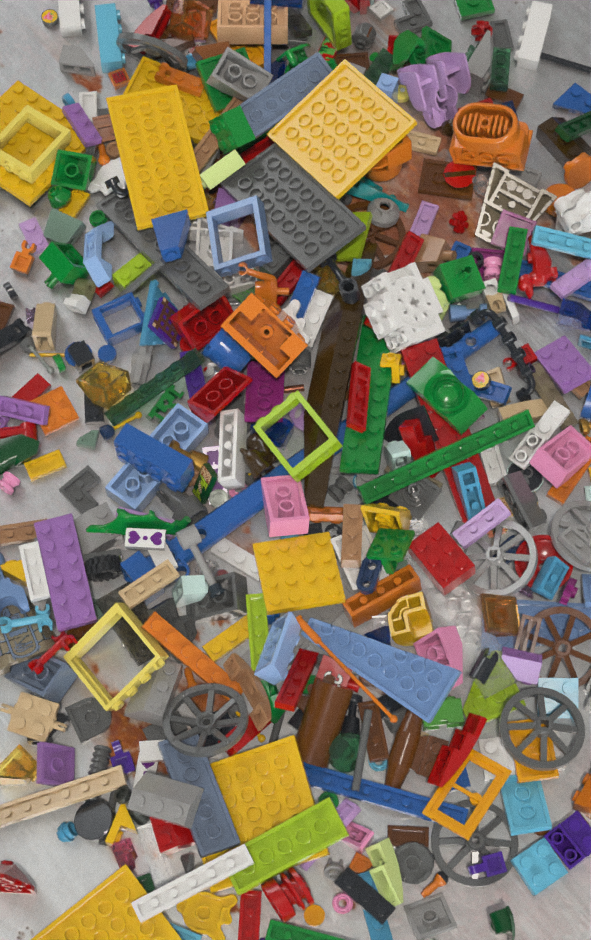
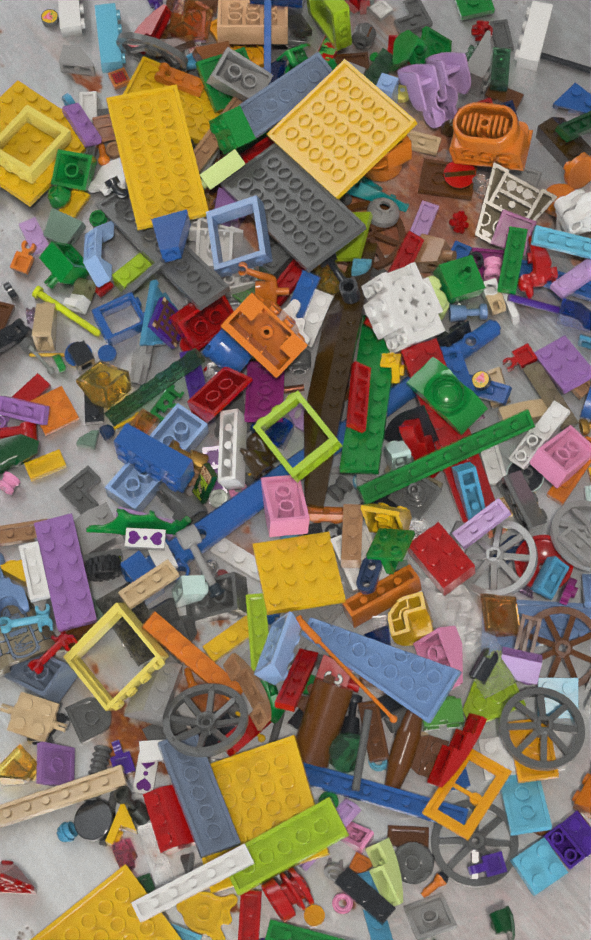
(38, 293): none -> neon yellow bar
(144, 421): none -> clear orange slope
(165, 799): light grey slope -> none
(517, 354): black bar -> none

